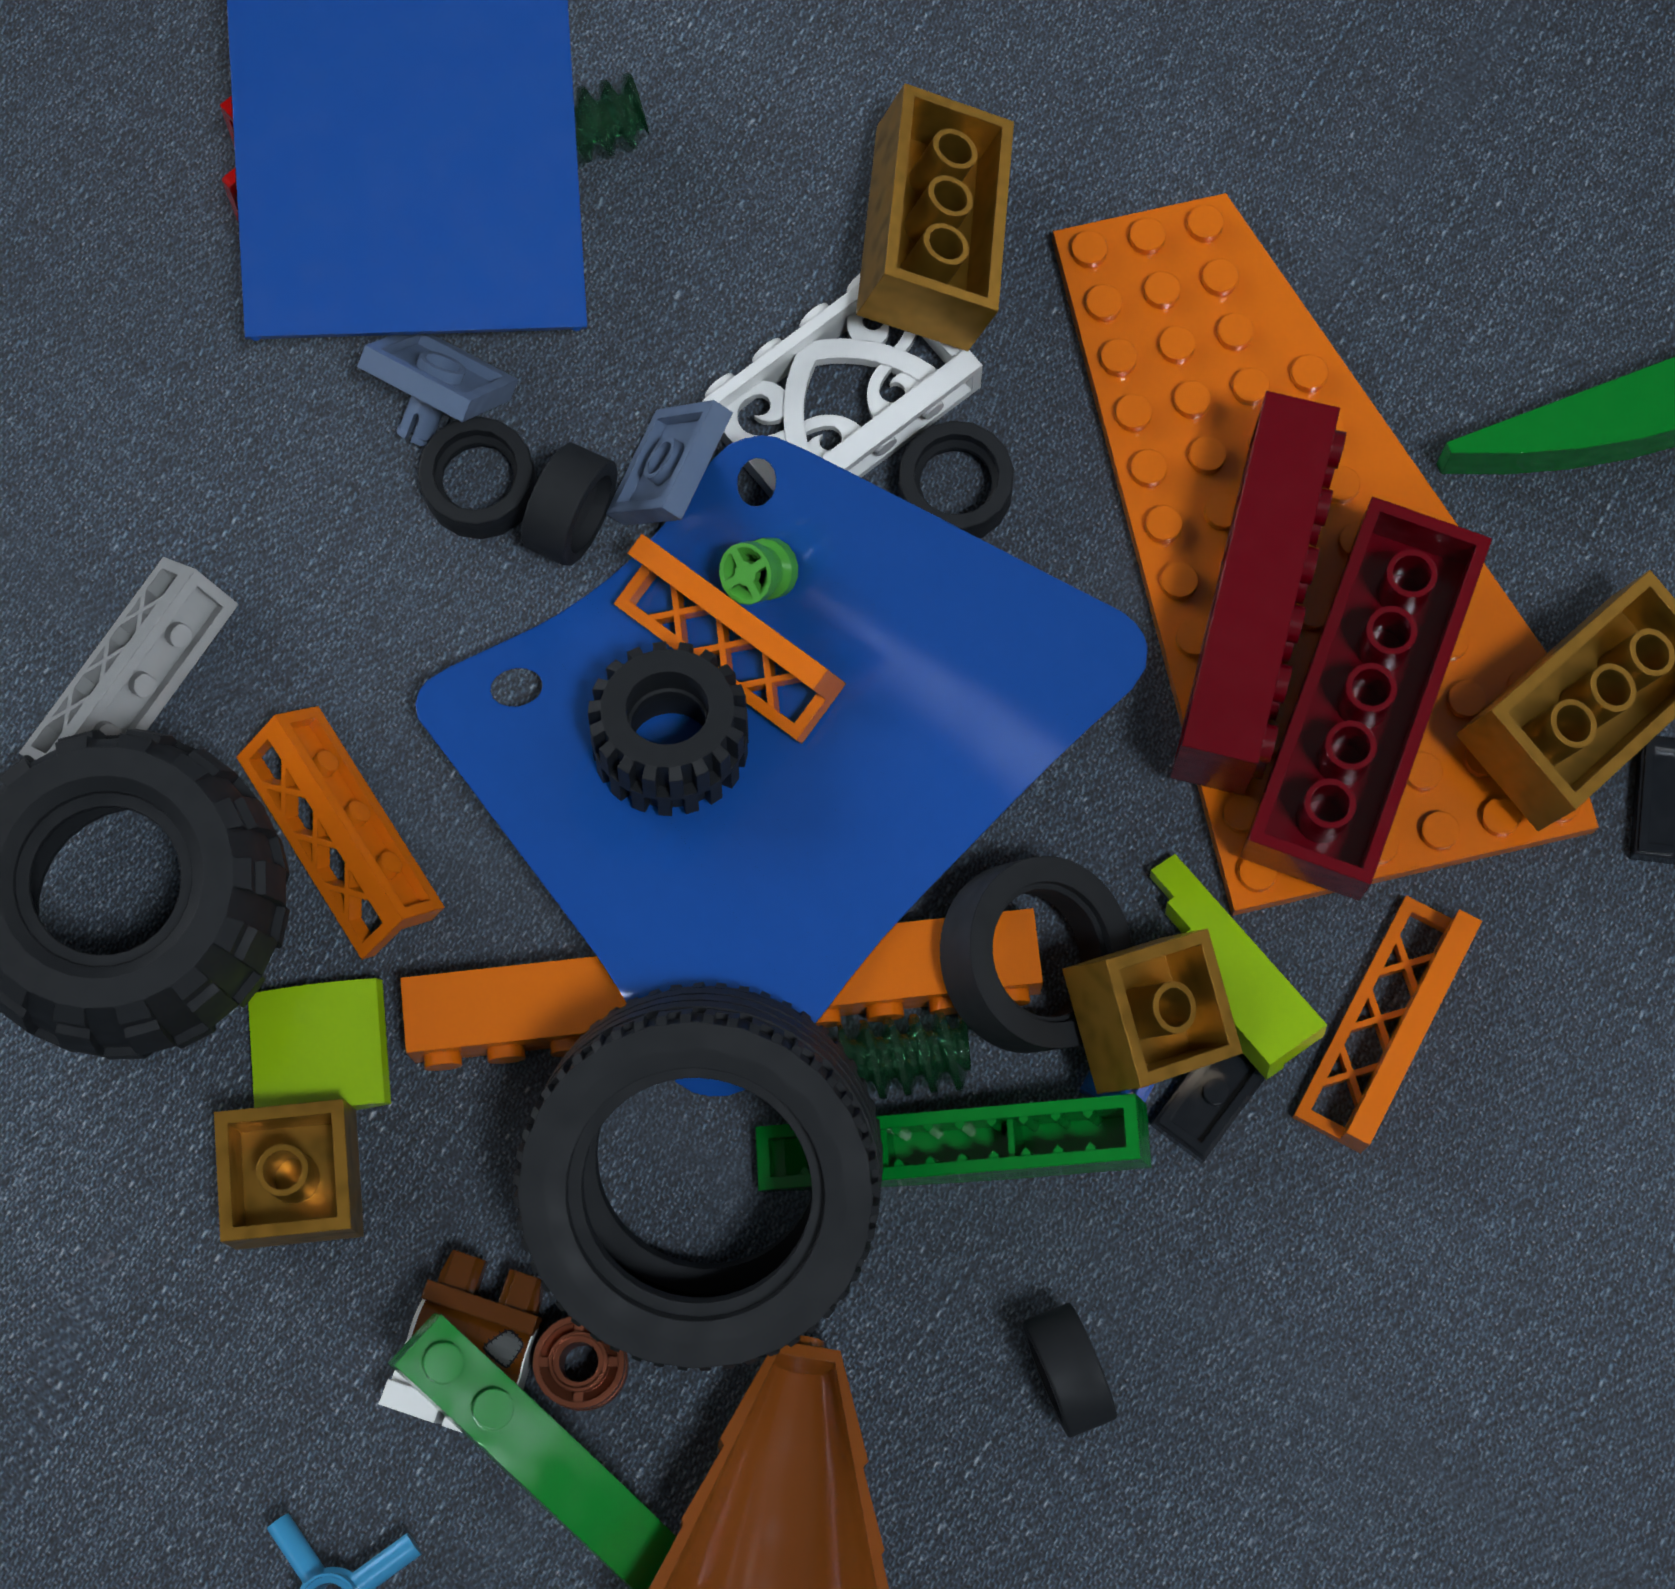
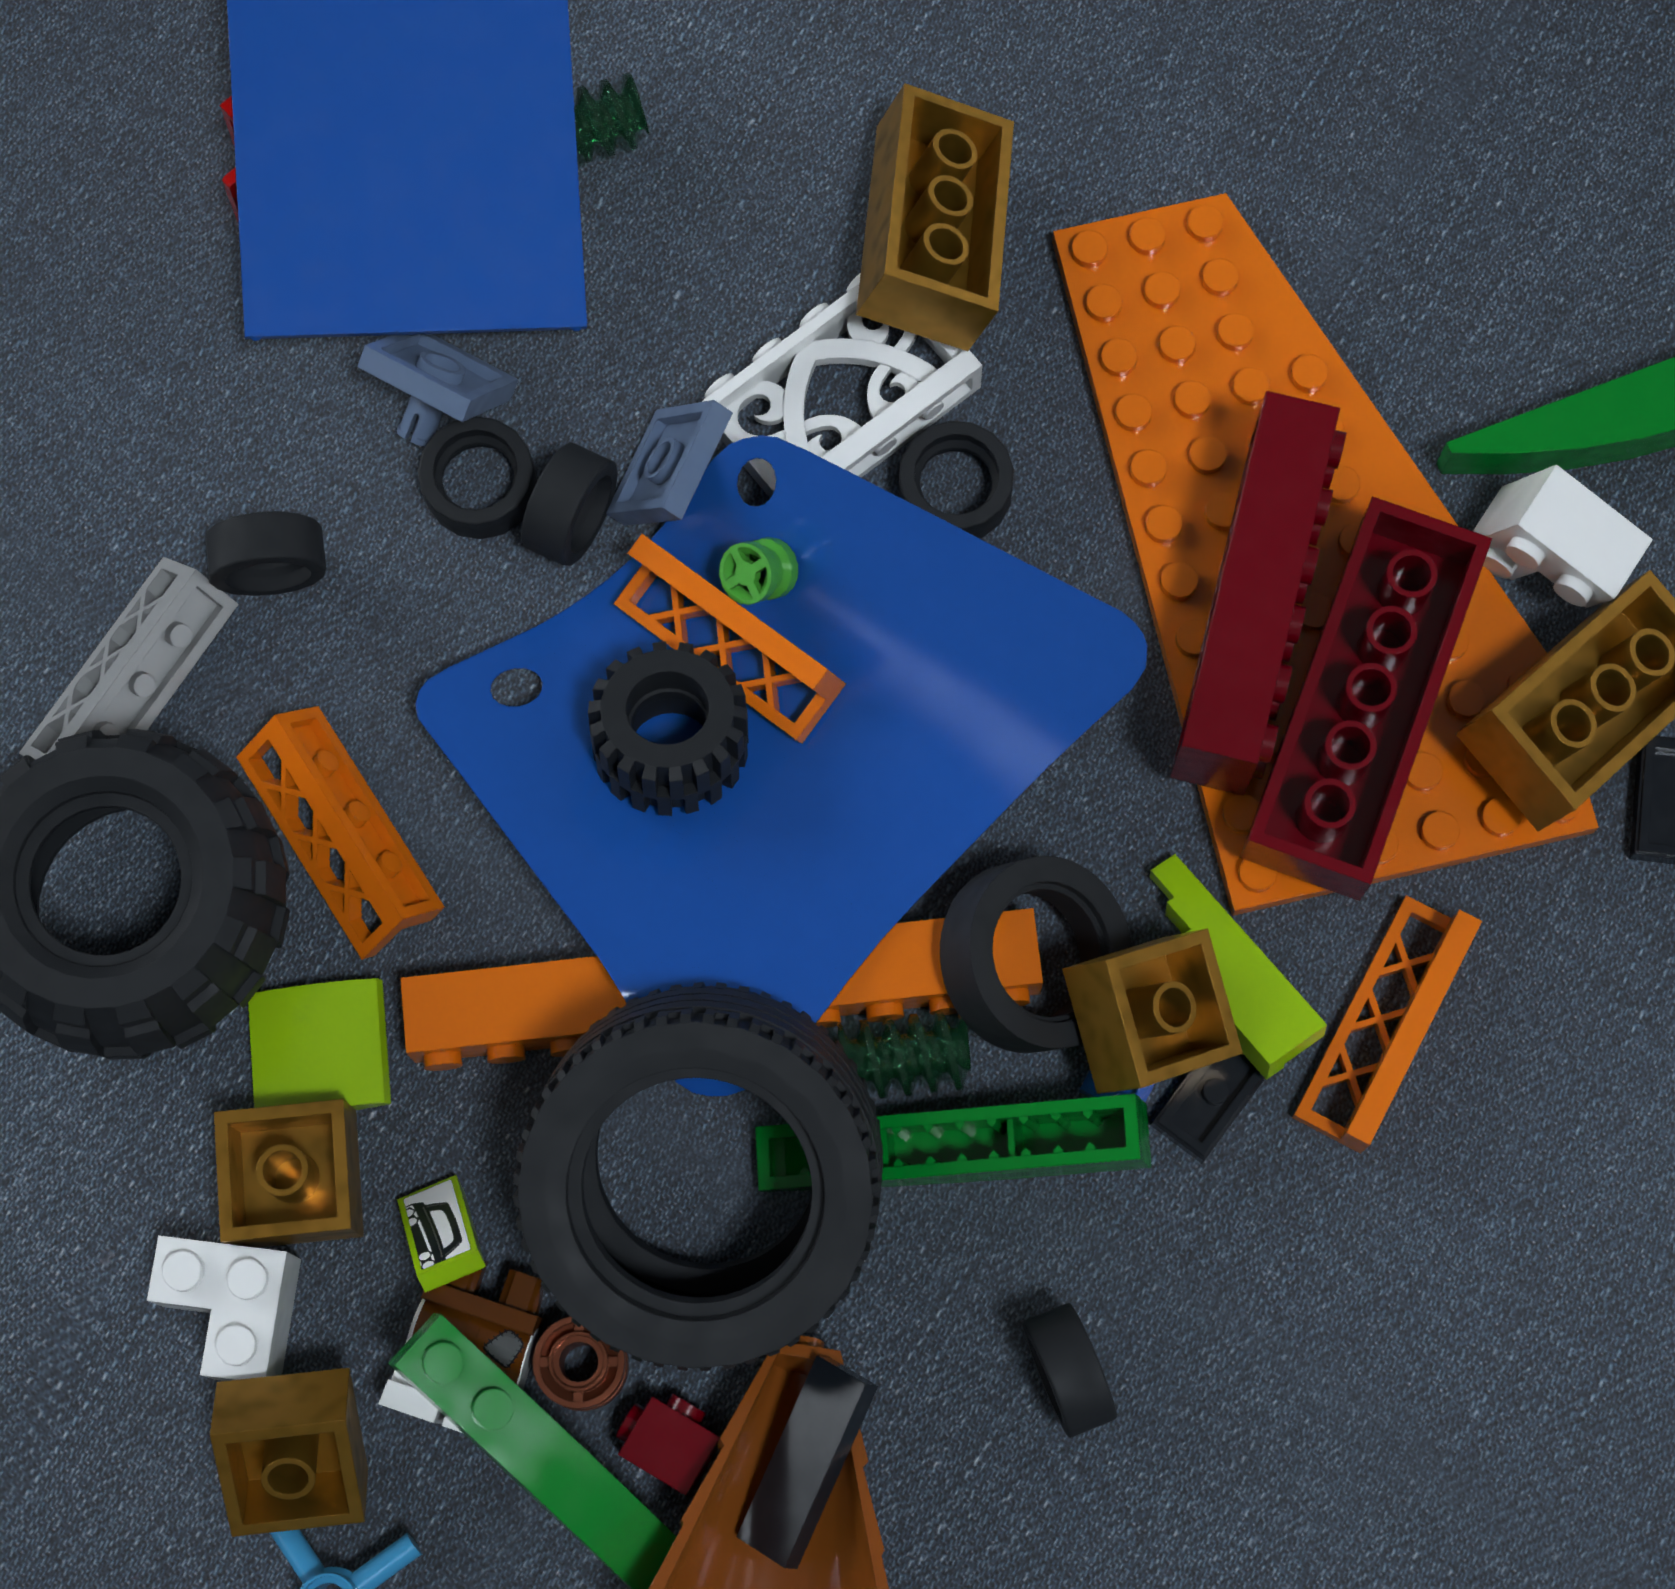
(245, 1293): none -> white brick
(265, 553): none -> black tyre
(289, 1452): none -> pearl gold brick
(441, 1233): none -> tile
(668, 1442): none -> dark red brick
(807, 1462): none -> black tile
(1563, 533): none -> white brick

